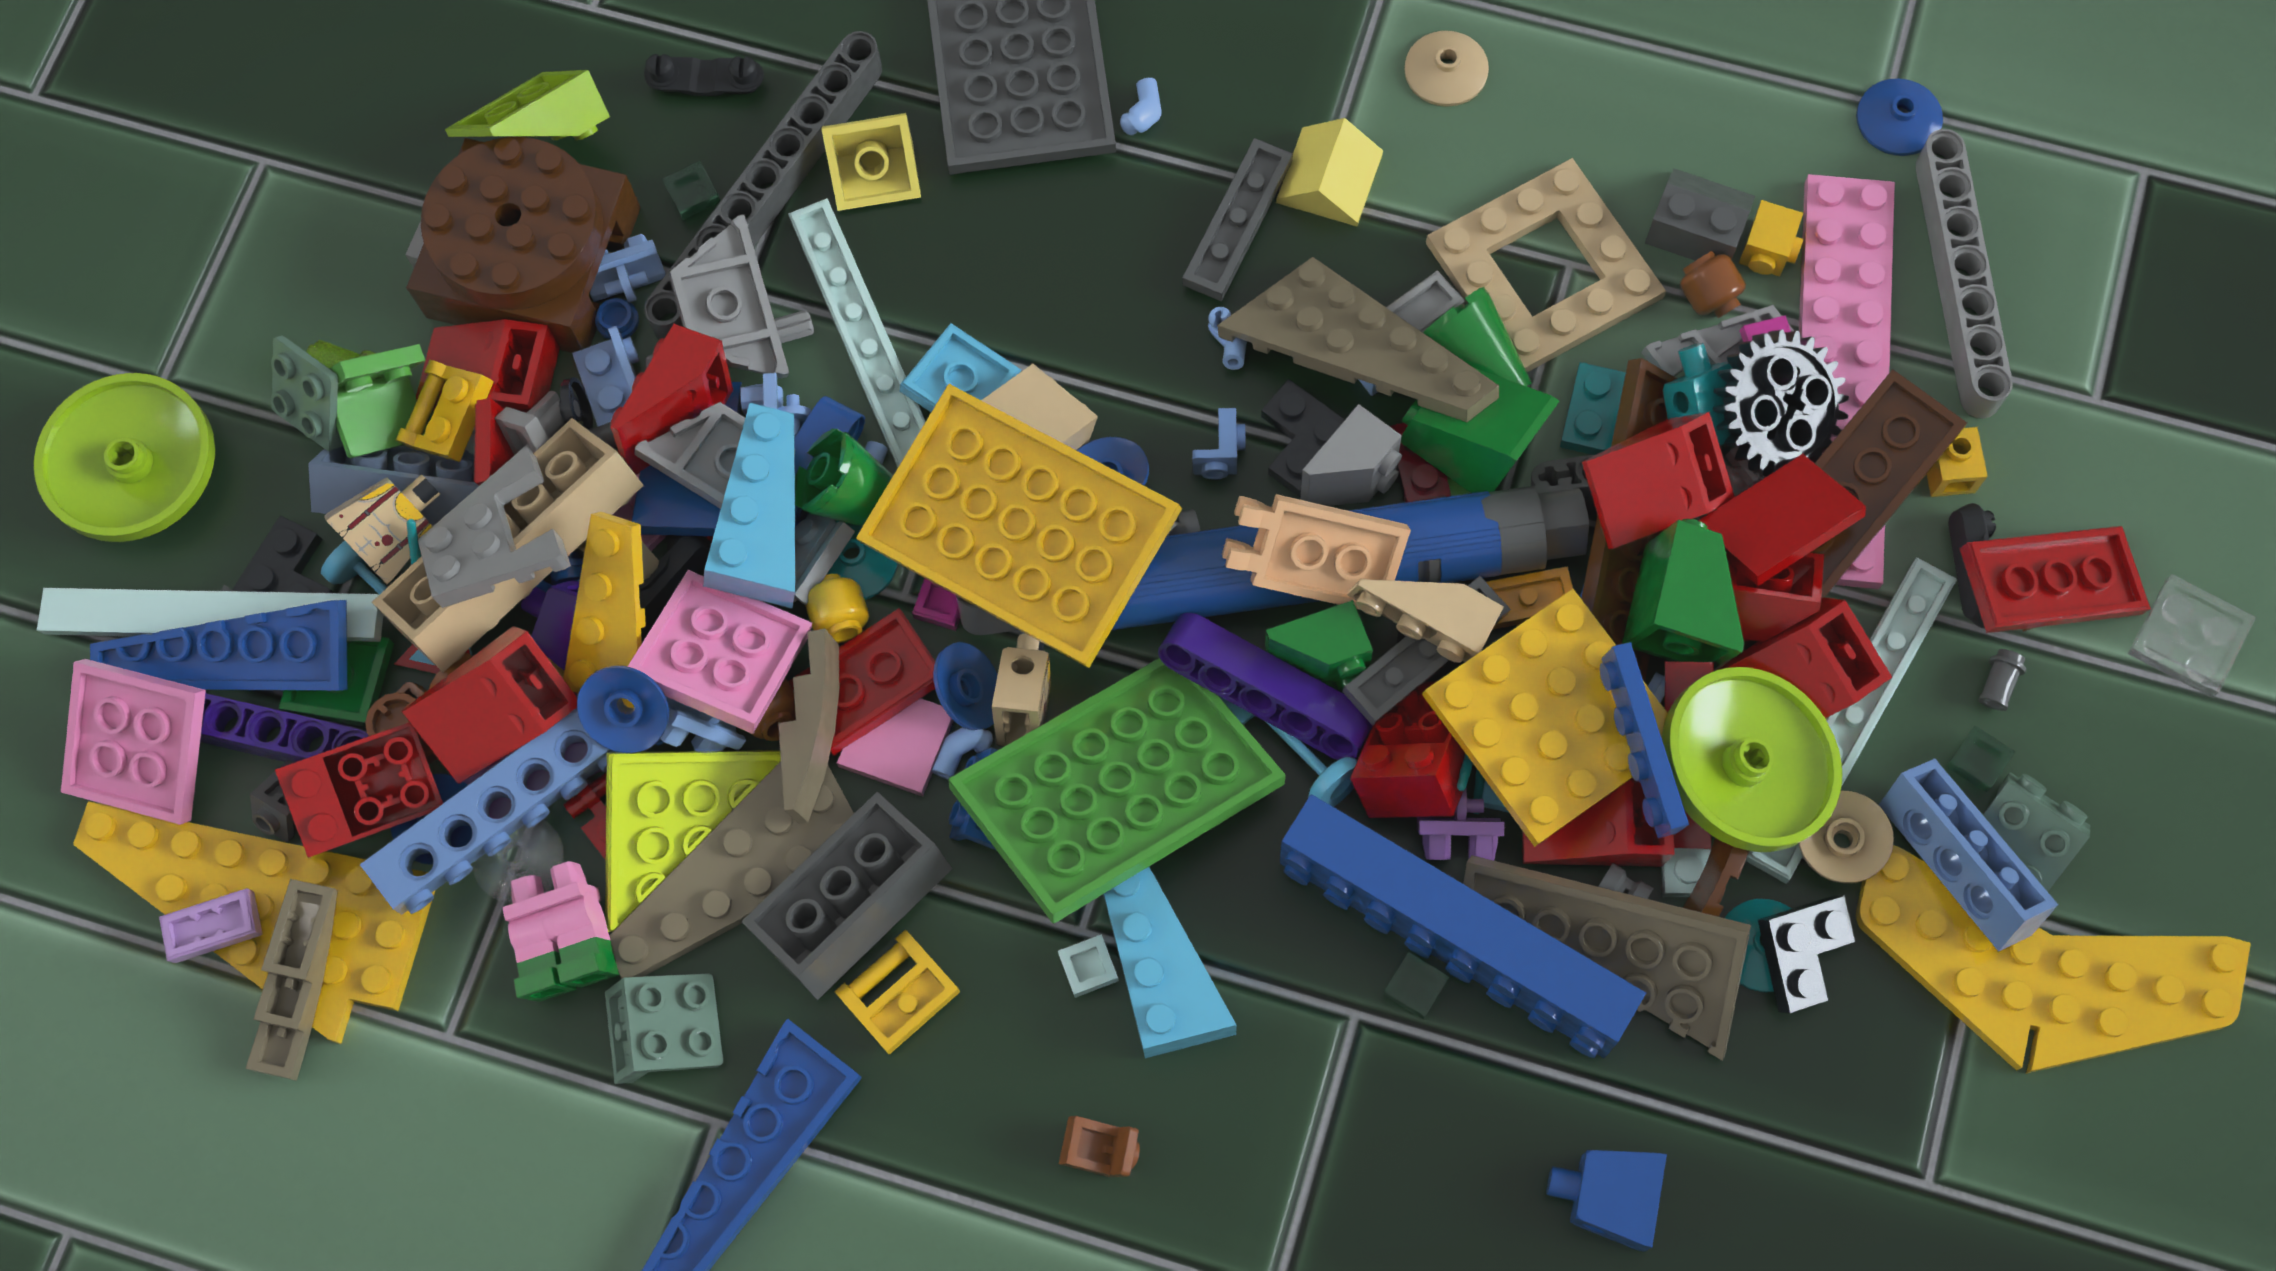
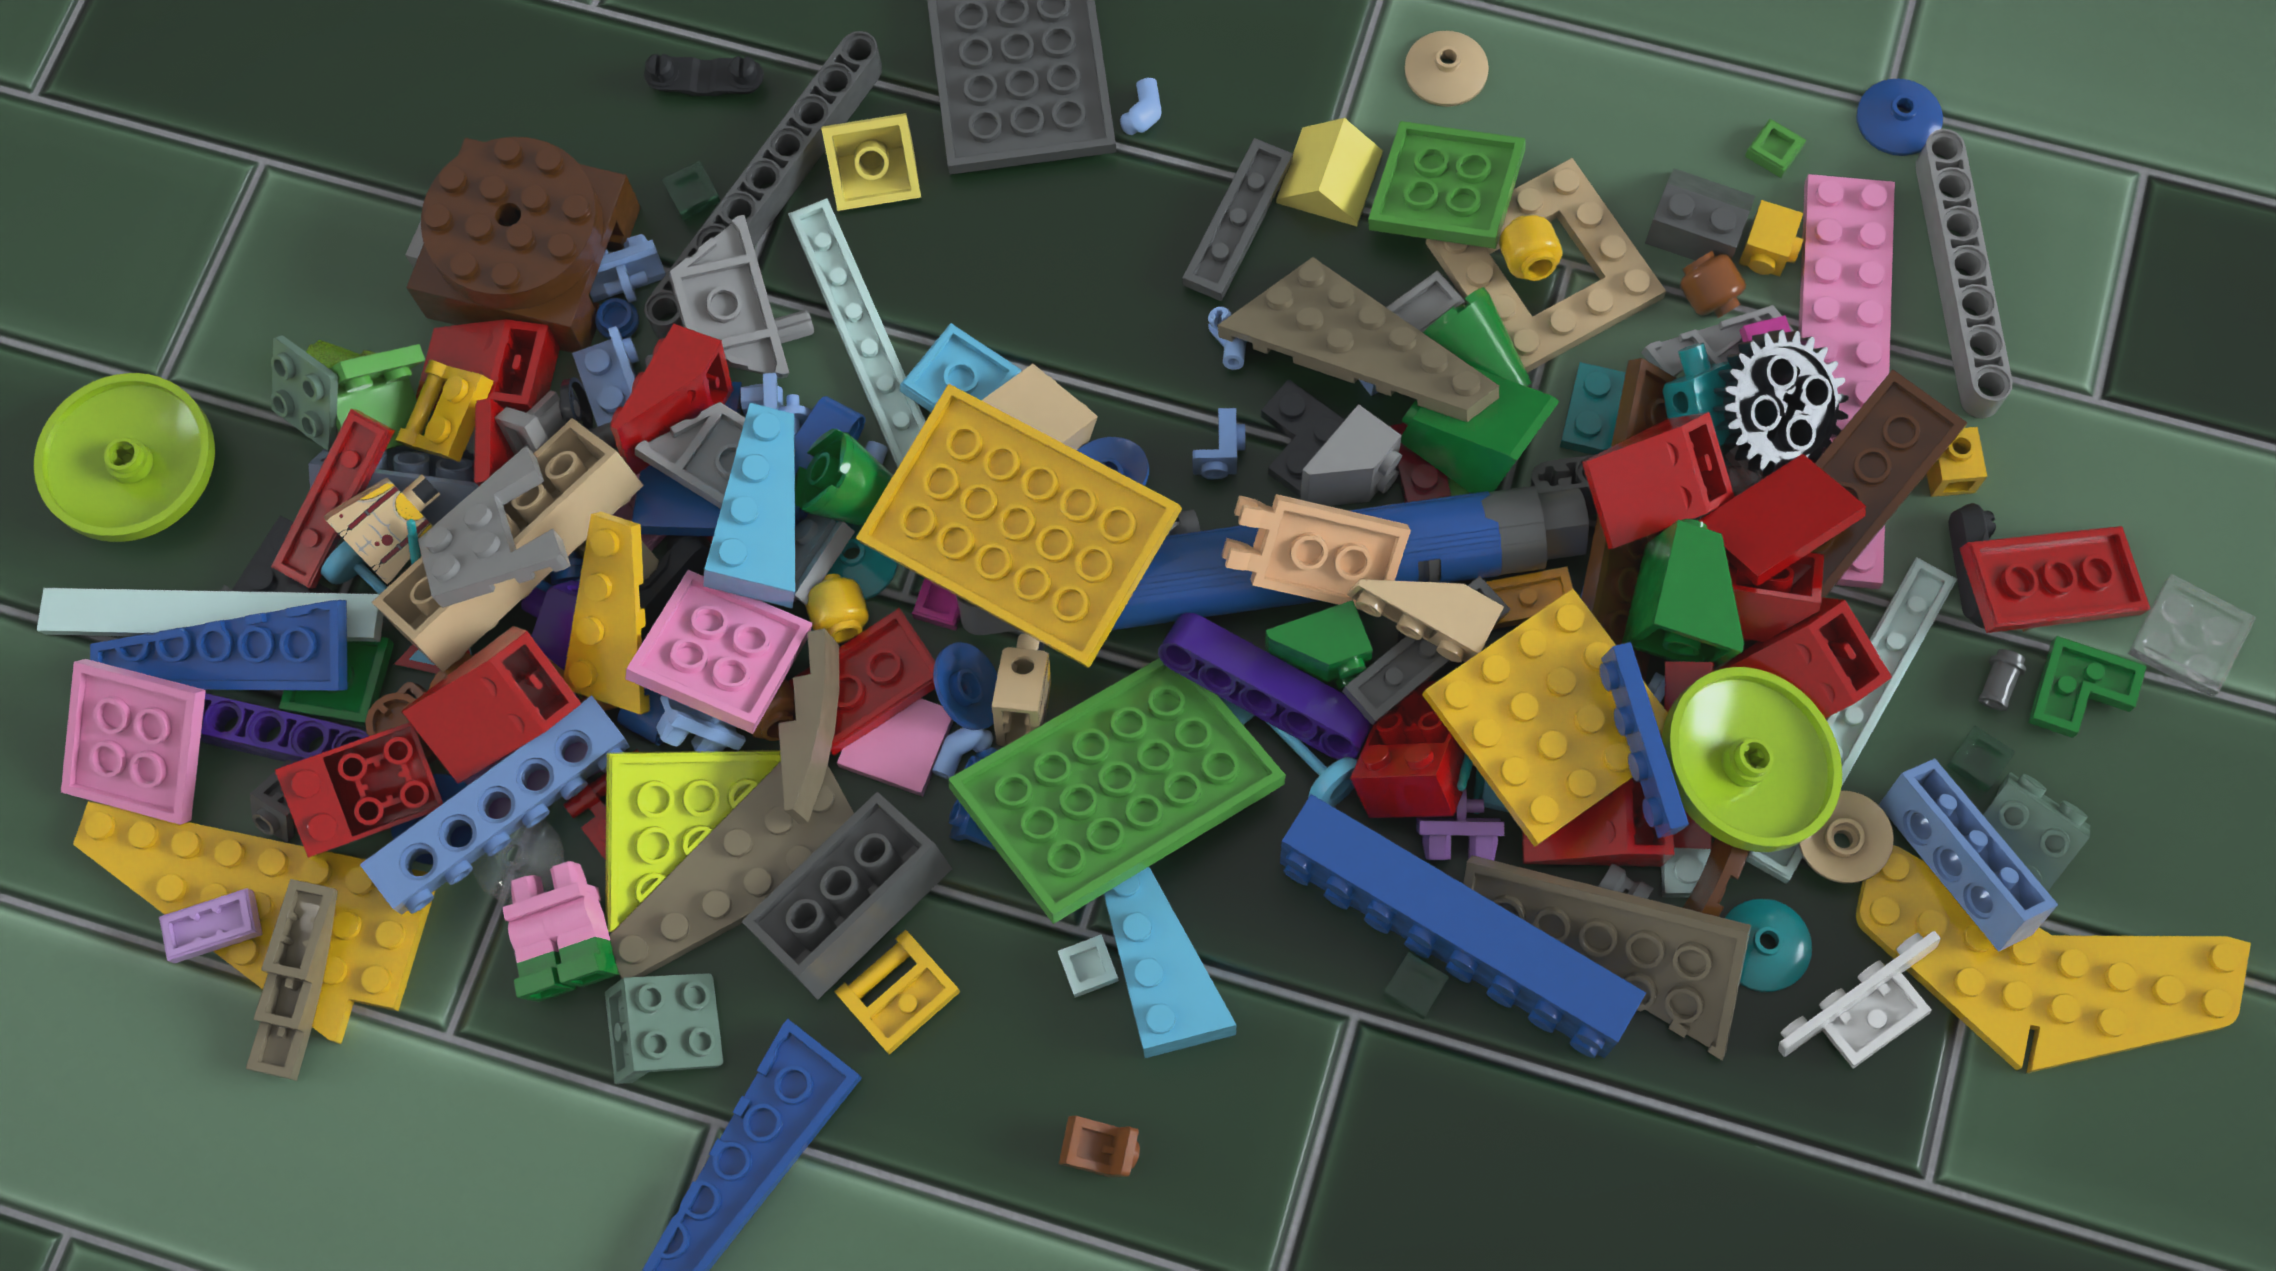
(340, 478): none -> red tile
(545, 106): lime slope -> none
(611, 721): blue dish -> none
(1447, 184): none -> bright green plate
(1530, 247): none -> yellow head
(1613, 1194): blue torso -> none
(1775, 148): none -> bright green tile
(1793, 945): plate -> none
(1872, 1011): none -> white bracket
(2078, 673): none -> green plate

